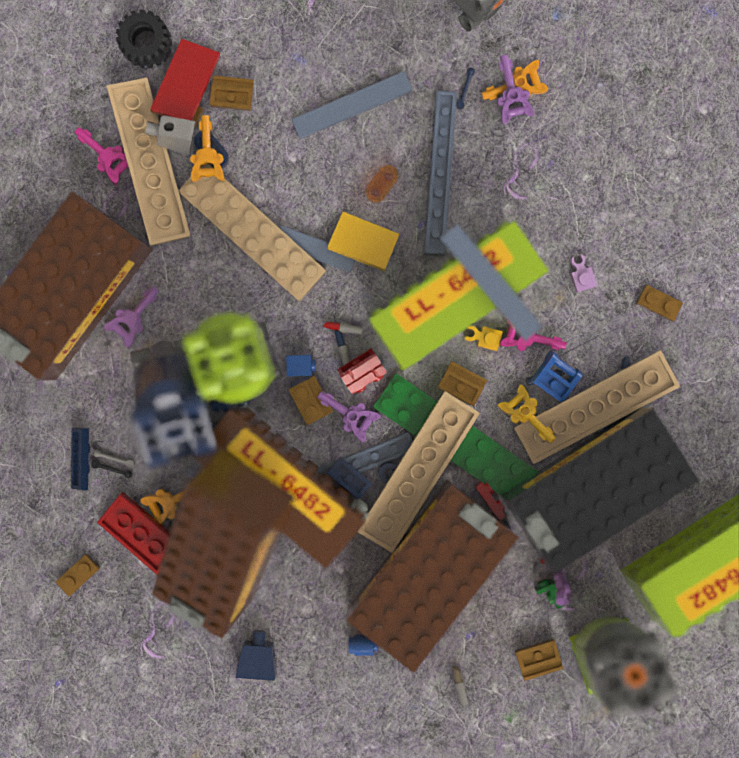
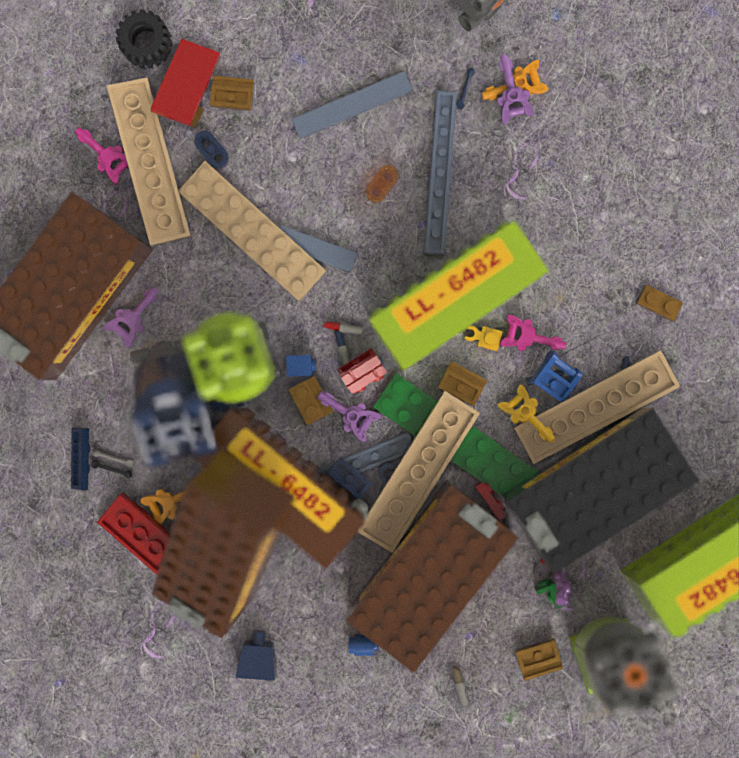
(78, 575): pearl gold plate -> none
(172, 133): light grey torso -> none
(206, 155): light orange piece -> none
(363, 241): yellow tile -> none
(491, 282): sand blue tile -> none
(583, 277): lavender plate -> none

